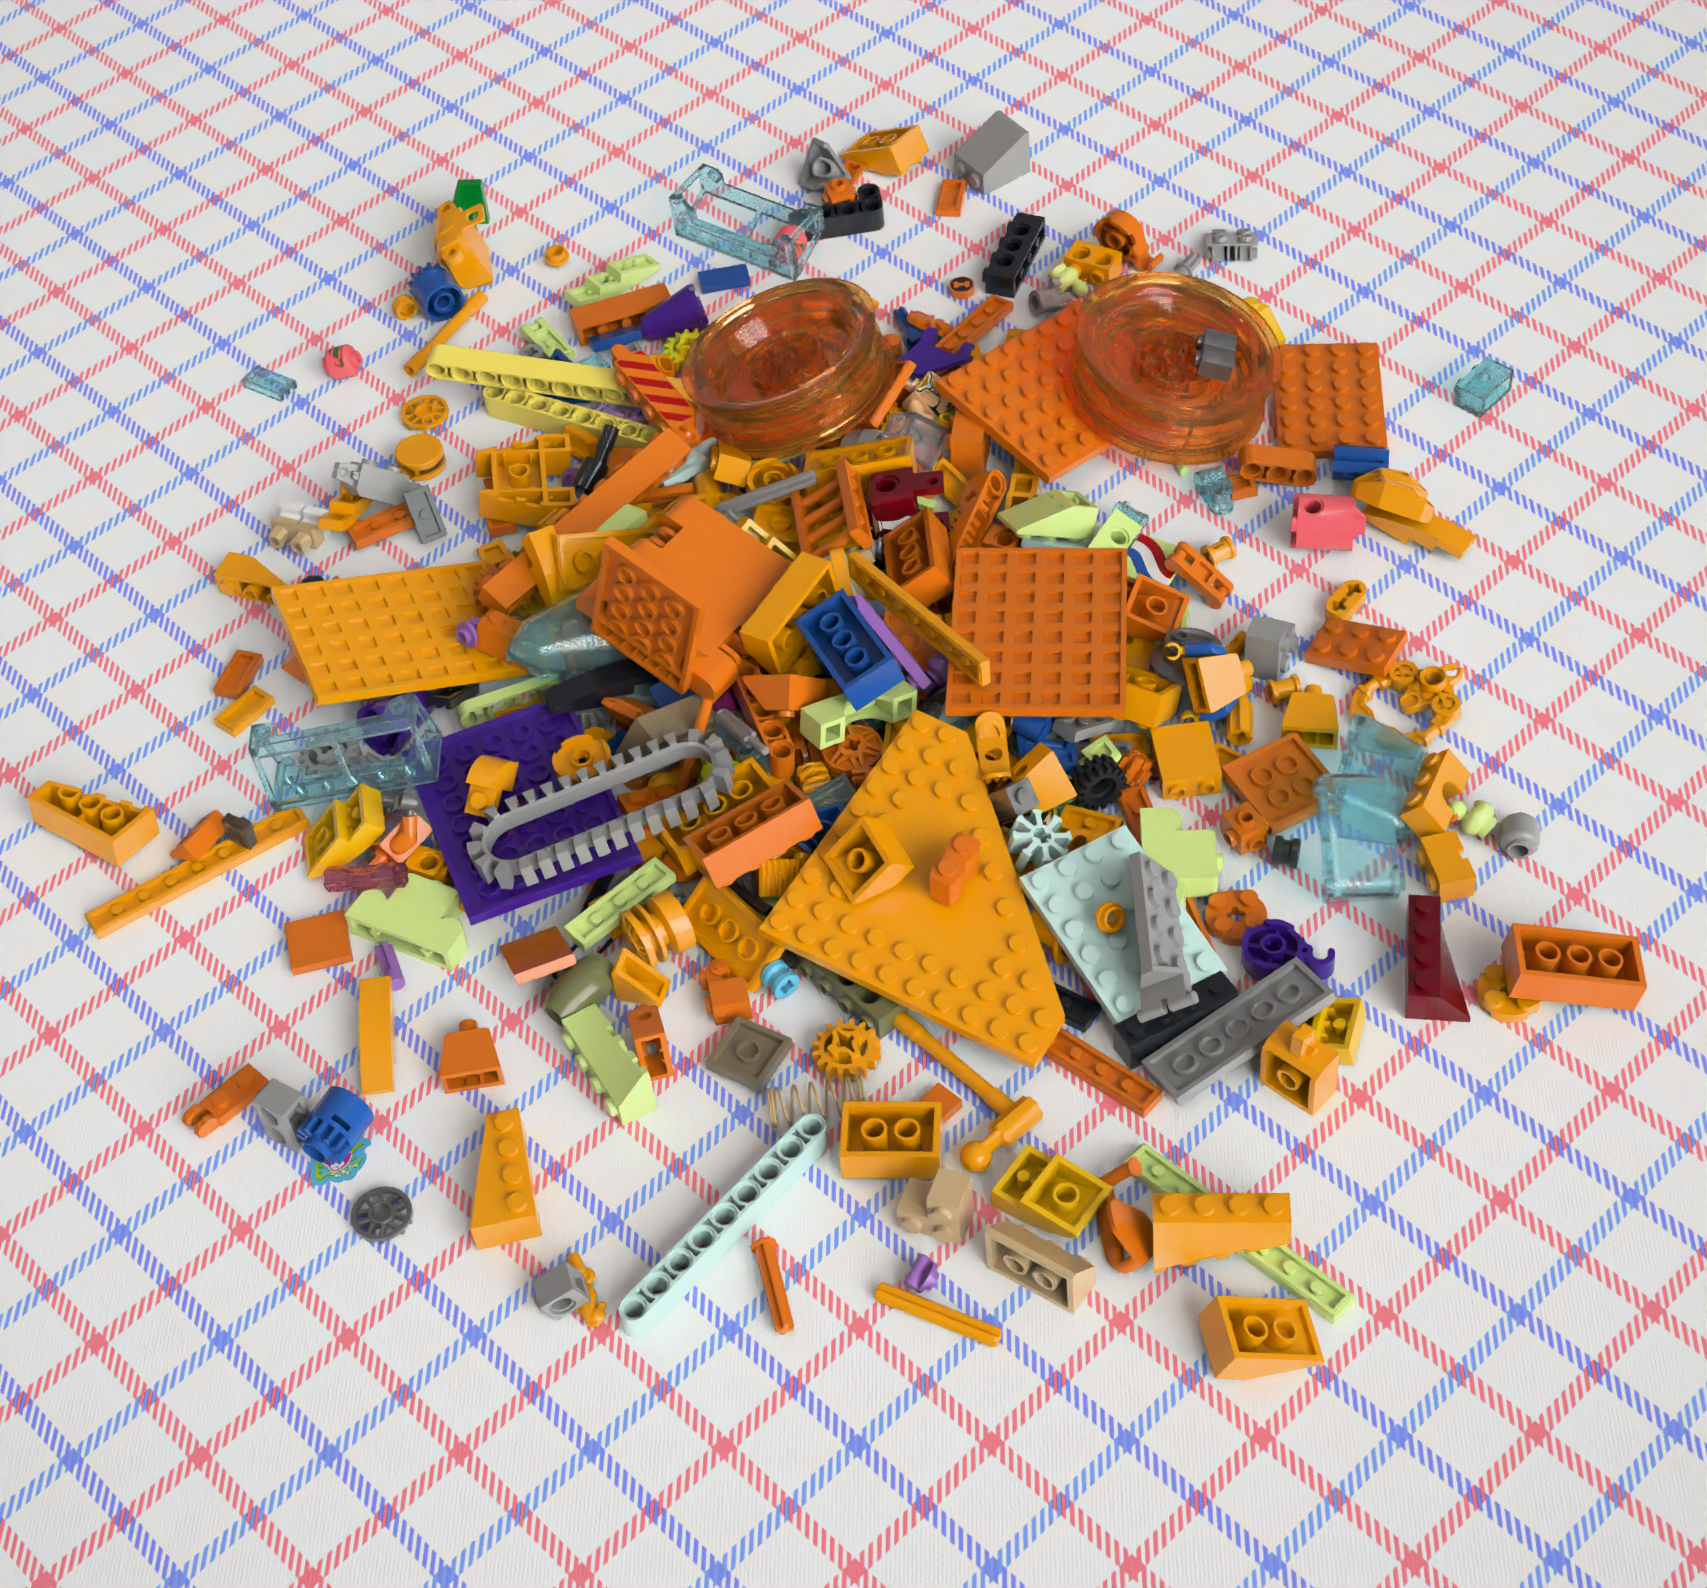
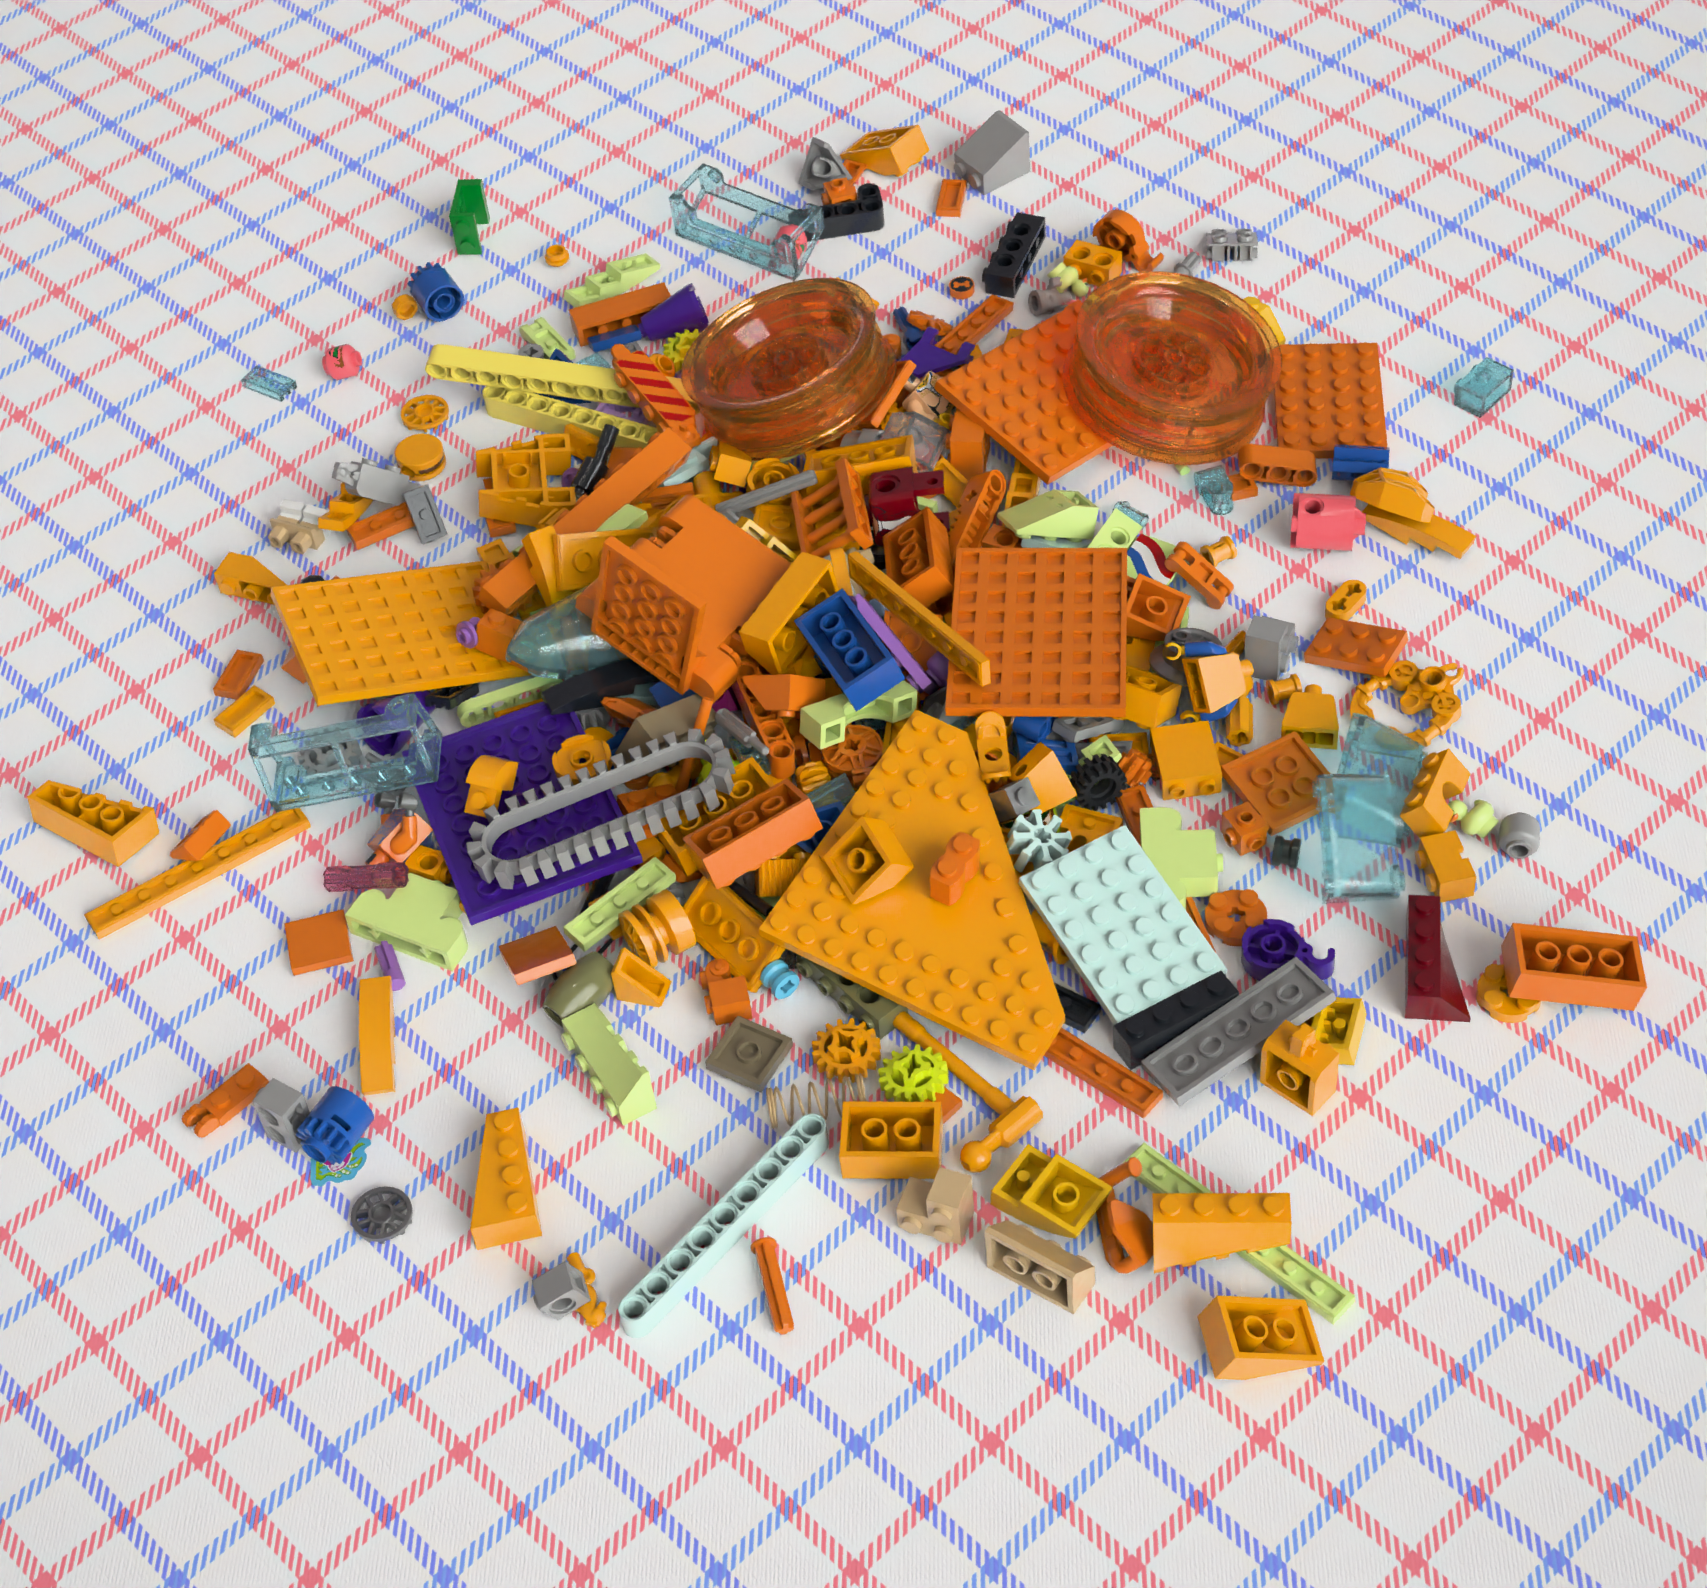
(239, 830): clear smoke plate -> none
(344, 830): yellow slope -> none
(461, 246): light orange piece -> none
(469, 308): light orange piece -> none
(469, 1059): orange torso -> none
(648, 1029): orange torso -> none
(724, 278): blue tile -> none
(877, 549): light grey bush -> none
(913, 1075): none -> neon yellow gear
(922, 1274): medium lavender plate -> none
(938, 1314): light orange axle -> none
(1116, 920): light orange plate -> none
(1160, 940): light grey hinge -> none
(1215, 354): flat silver brick -> none

